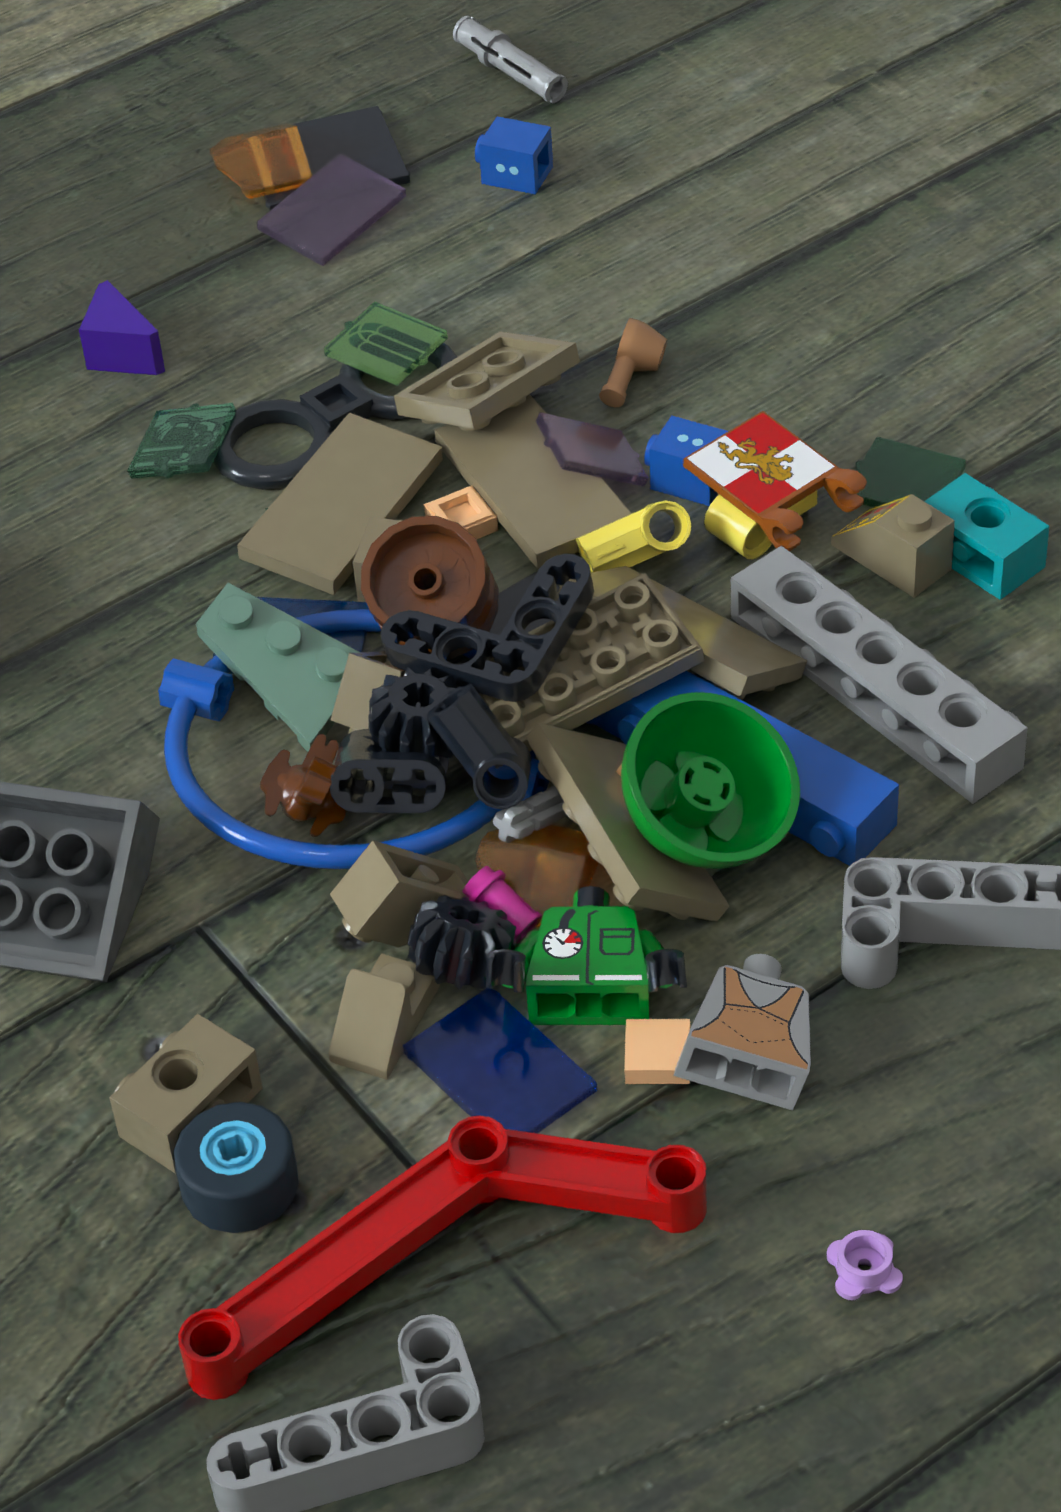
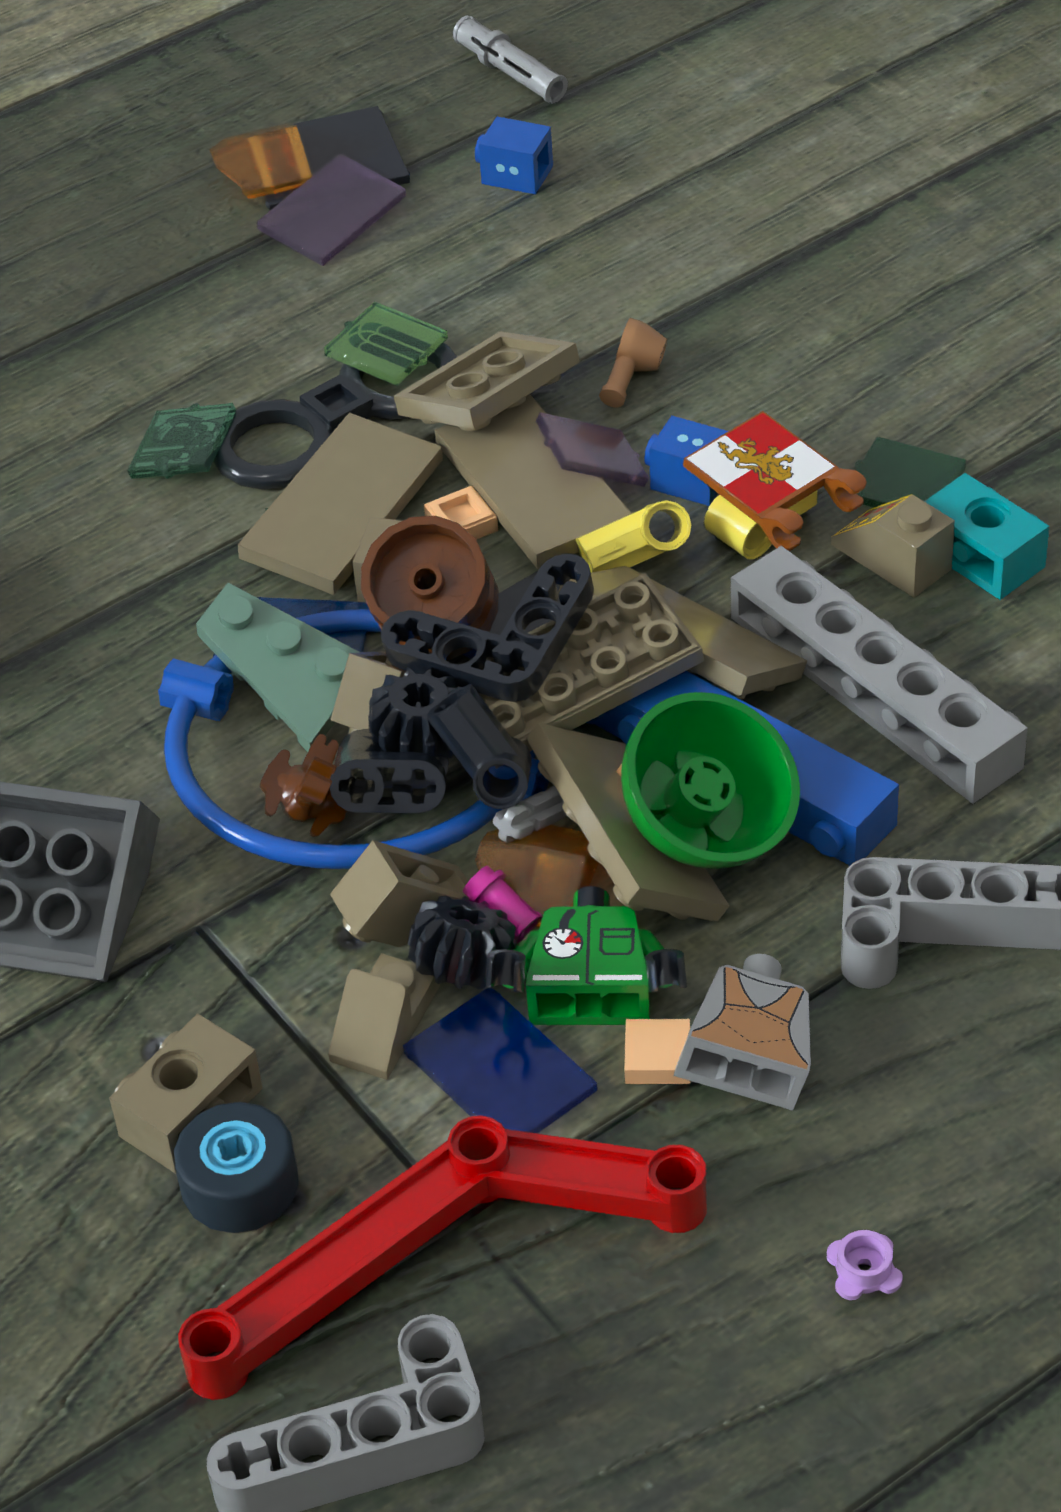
(119, 336): dark purple slope -> none

